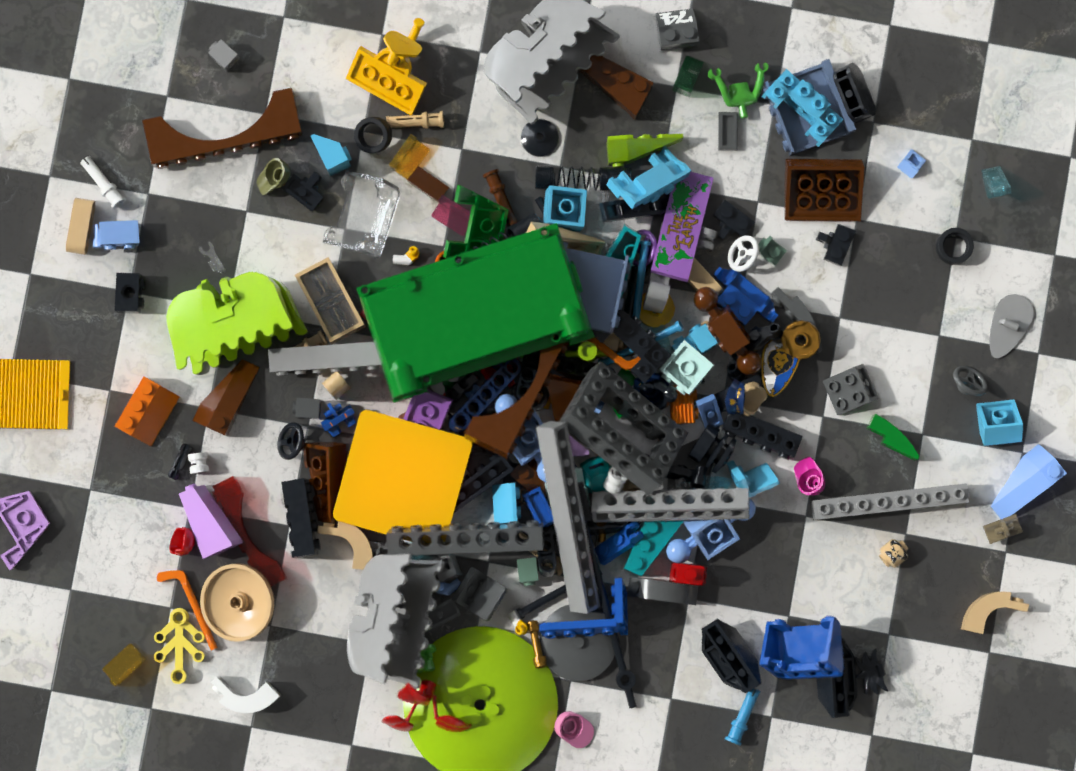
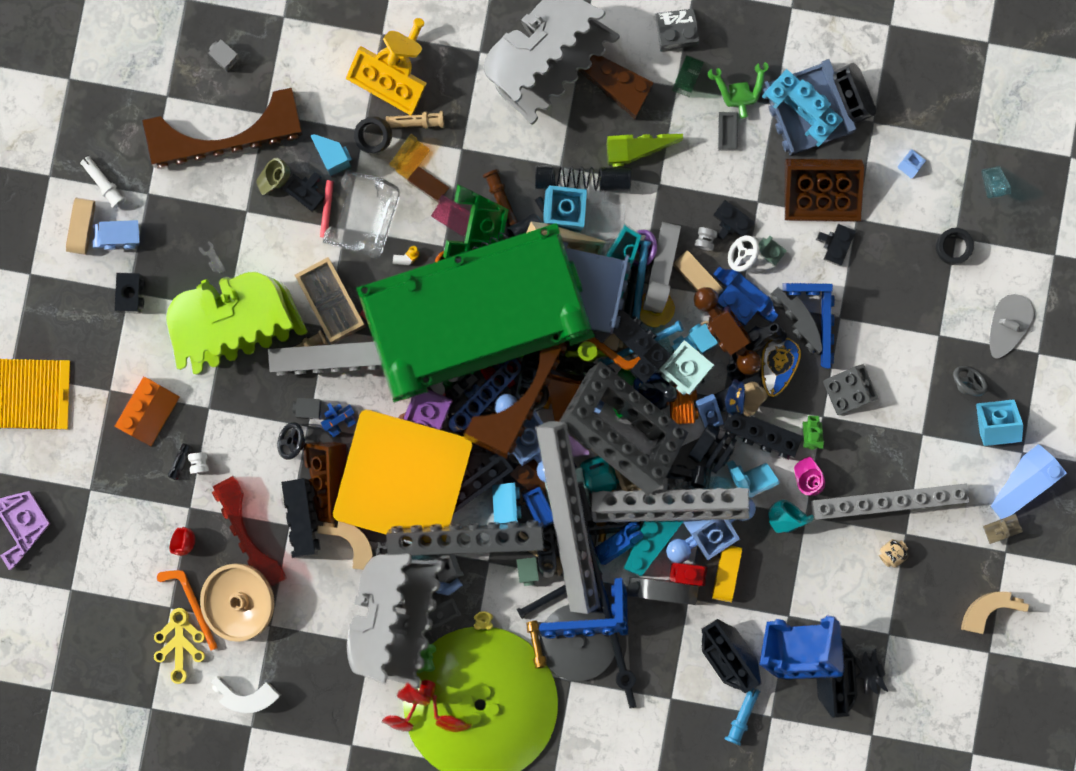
(123, 664): clear yellow panel -> none
(208, 522): lavender slope -> none
(223, 404): reddish brown wedge -> none
(327, 207): none -> coral bar
(336, 385): tan beam -> none
(479, 594): dark grey bracket -> none
(483, 621): none -> light yellow plate
(520, 626): arm -> none
(539, 147): black dish -> none
(574, 729): bright pink cap -> none
(612, 212): black hinge -> none
(614, 481): white wheel -> none
(653, 183): medium azure bracket -> none
(682, 227): medium lavender tile -> none
(727, 574): none -> yellow beam
(787, 517): none -> teal helmet
(801, 328): pearl gold tile -> none
(812, 433): none -> bright green hips
(827, 318): none -> blue bracket
(892, 437): green slope -> none

